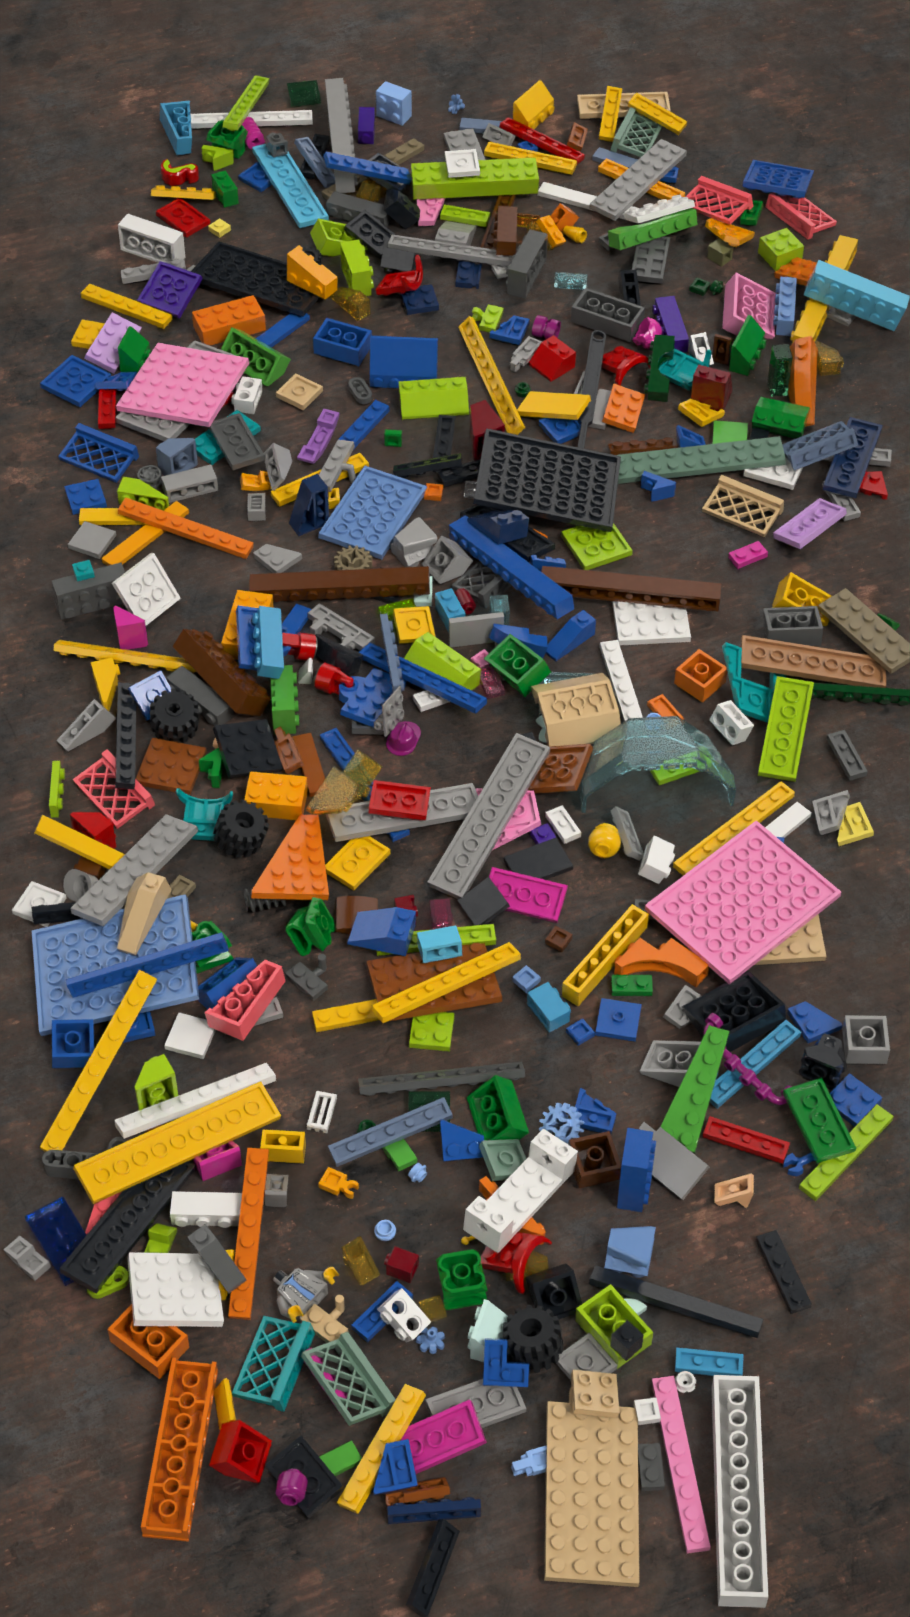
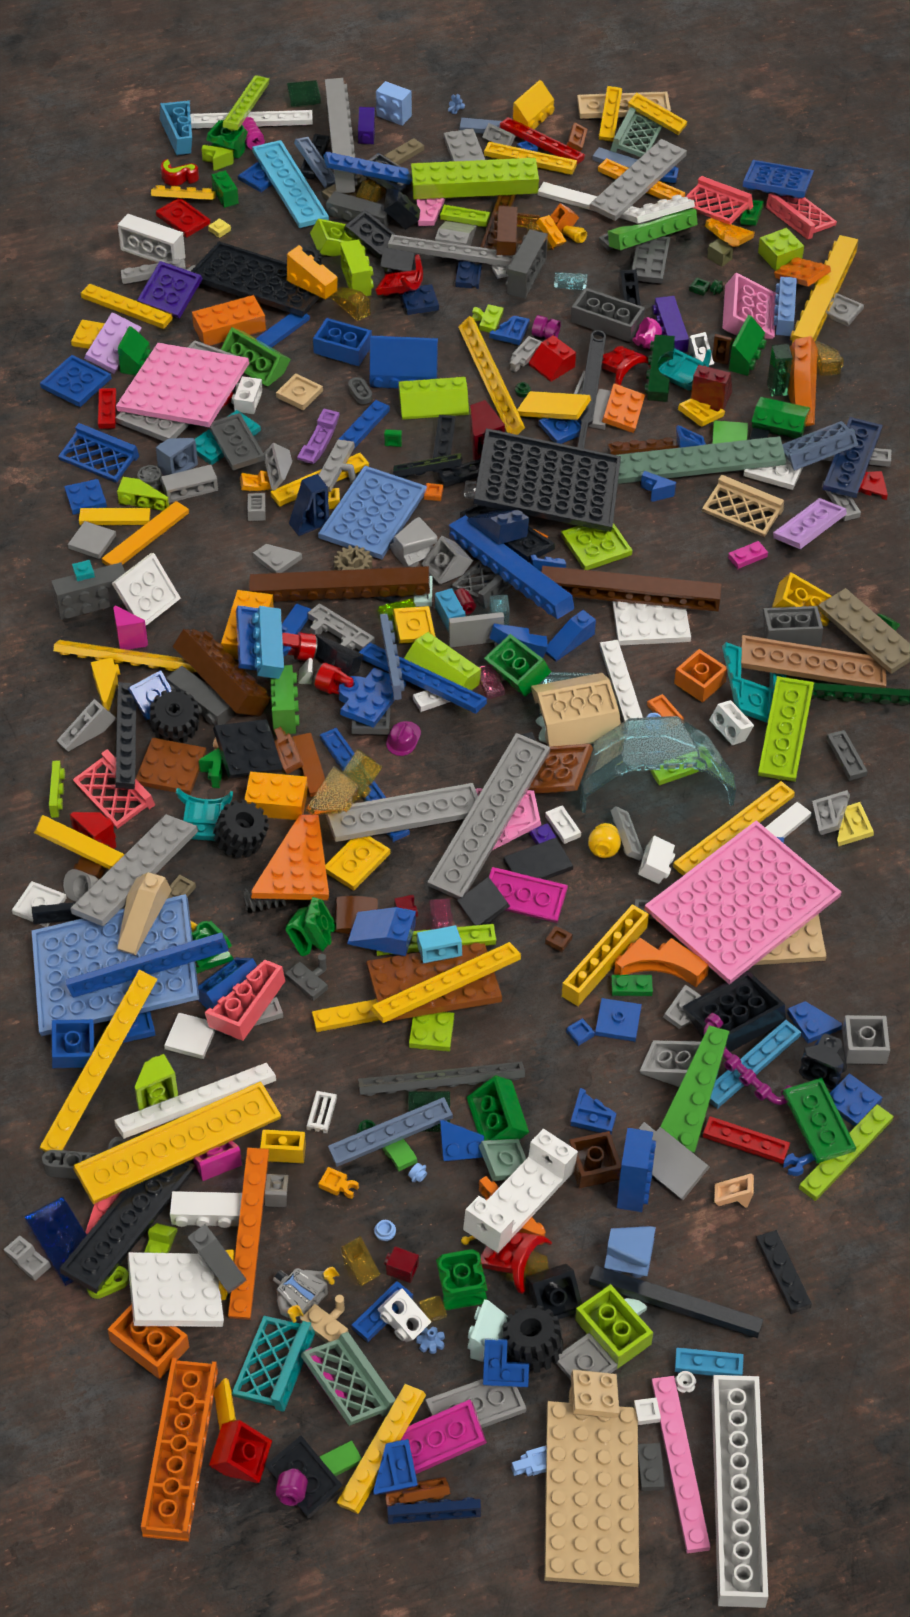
(119, 381): blue wing -> none
(185, 528): orange plate -> none
(276, 140): dark grey brick -> none
(391, 713): light grey hinge -> none
(399, 800): red plate -> none
(432, 1568): black plate -> none
(462, 163): white plate -> none
(478, 659): bright pink tile -> none
(526, 979): medium blue plate -> none
(548, 1006): dark azure brick -> none
(558, 1117): light blue gear -> none
(626, 1340): black brick -> none
(856, 295): medium azure brick -> none

